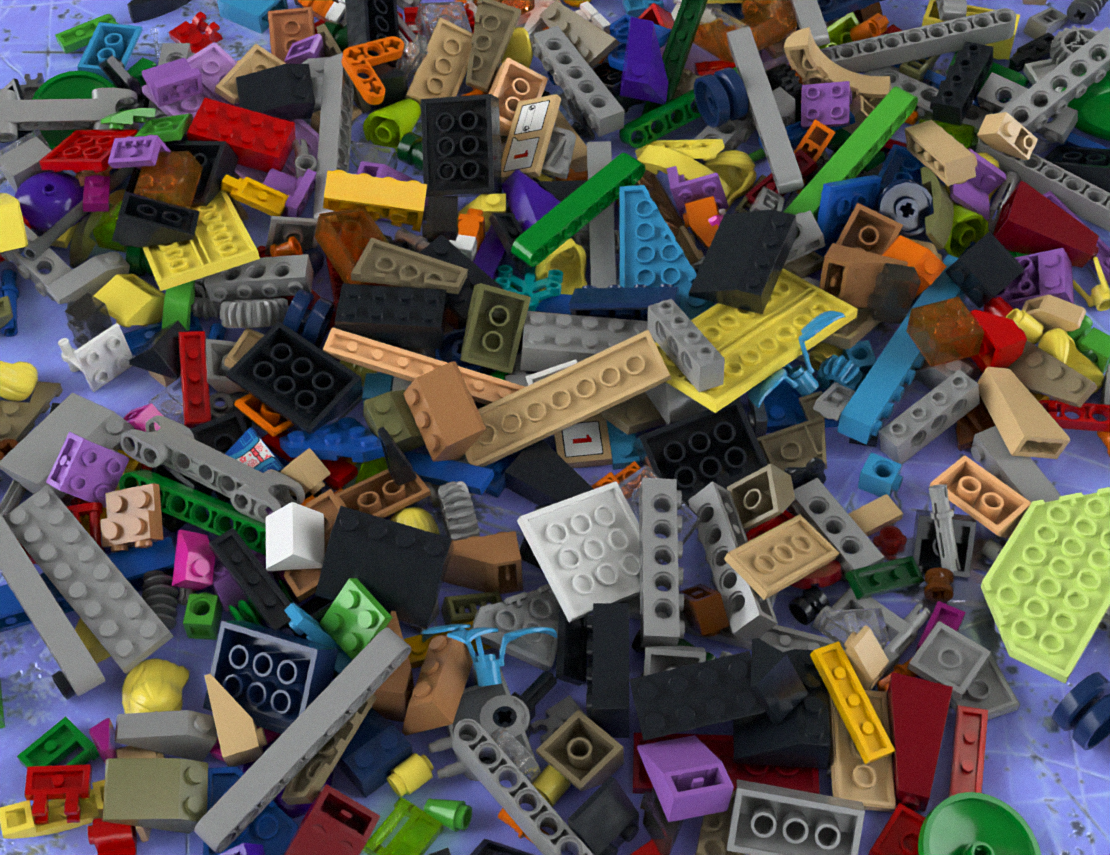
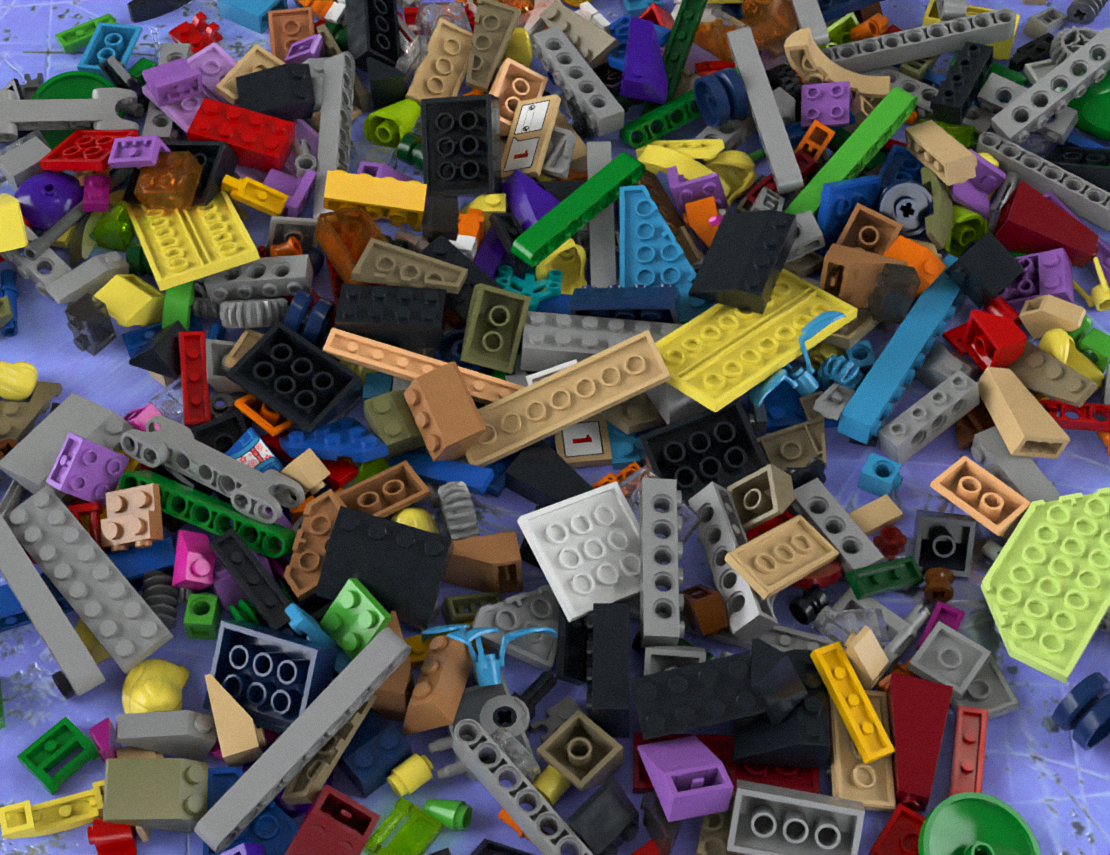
(58, 782): red plate -> none
(99, 358): white plate -> none
(125, 118): bright green slope -> none
(153, 222): black slope -> none
(167, 128): bright green plate -> none
(294, 538): white slope -> none
(388, 48): orange beam -> none
(396, 461): black slope -> none
(685, 345): light grey brick -> none
(943, 522): light grey pin -> none
(945, 331): clear orange brick -> none
(1007, 135): tan slope -> none
(1030, 326): light yellow brick -> none

